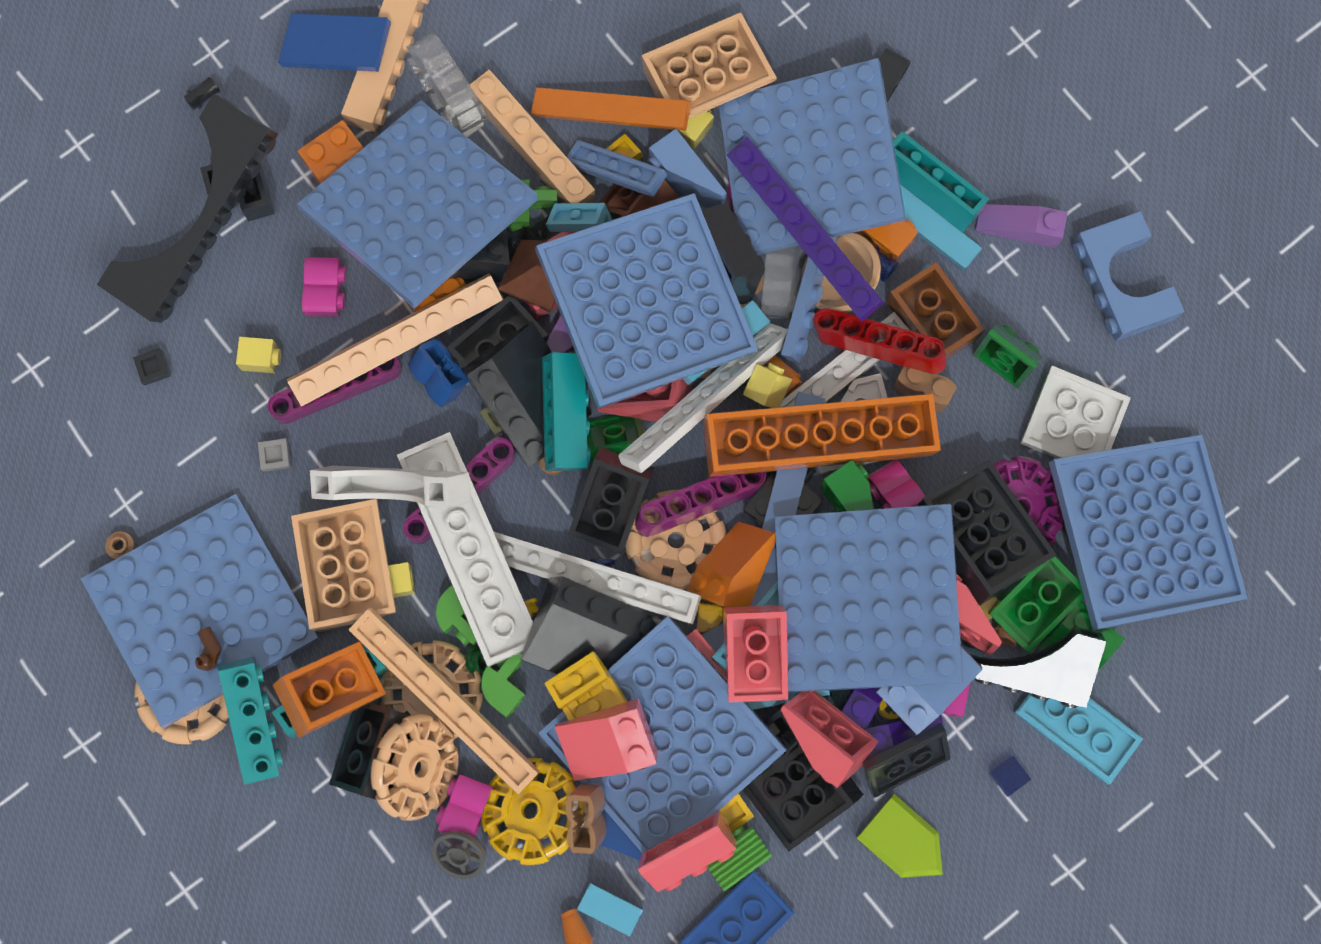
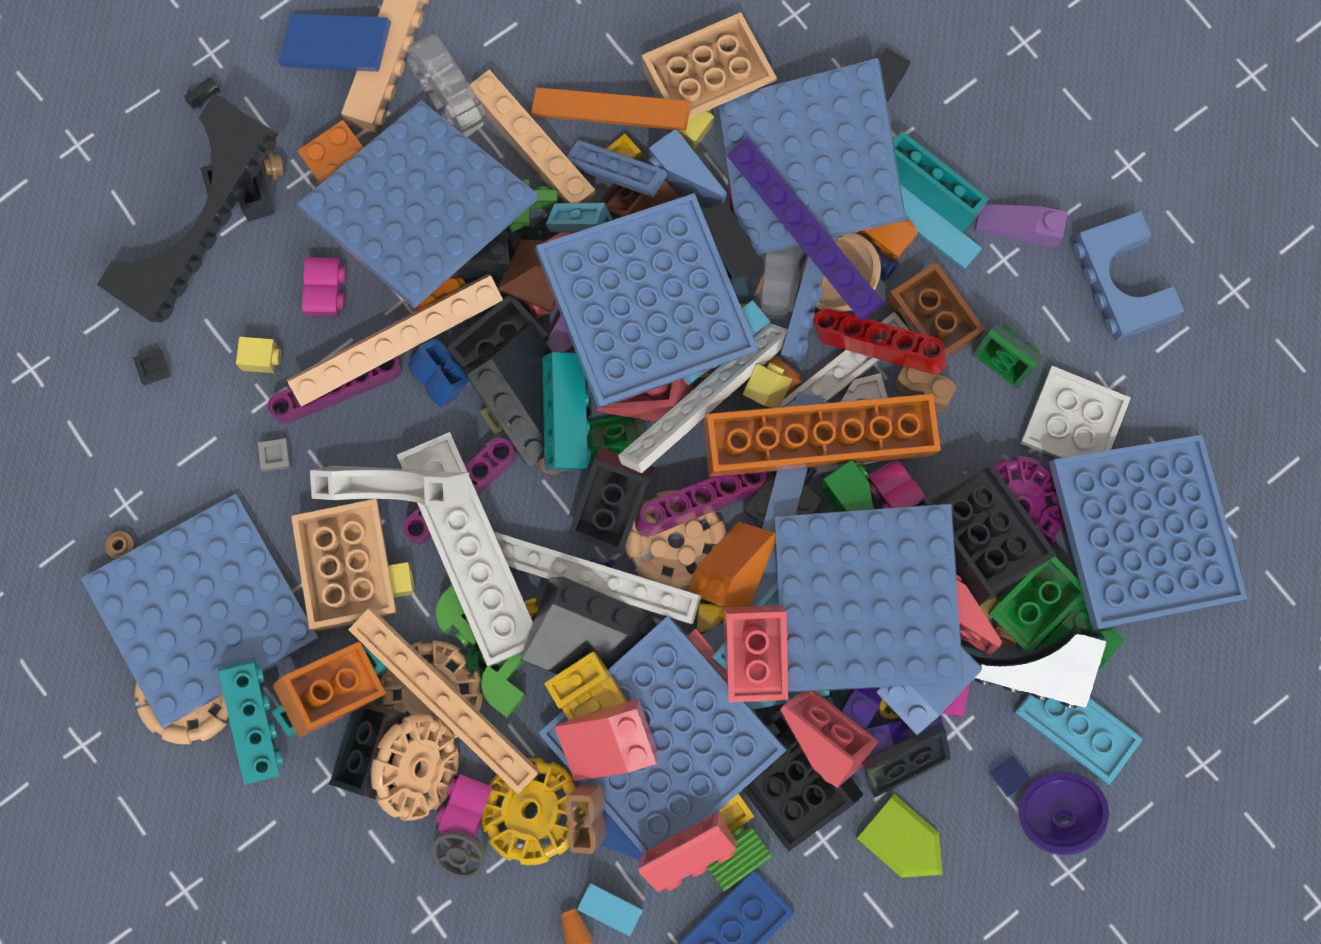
(211, 651): reddish brown arm -> none
(273, 166): none -> medium nougat plate
(1061, 798): none -> dark purple dish

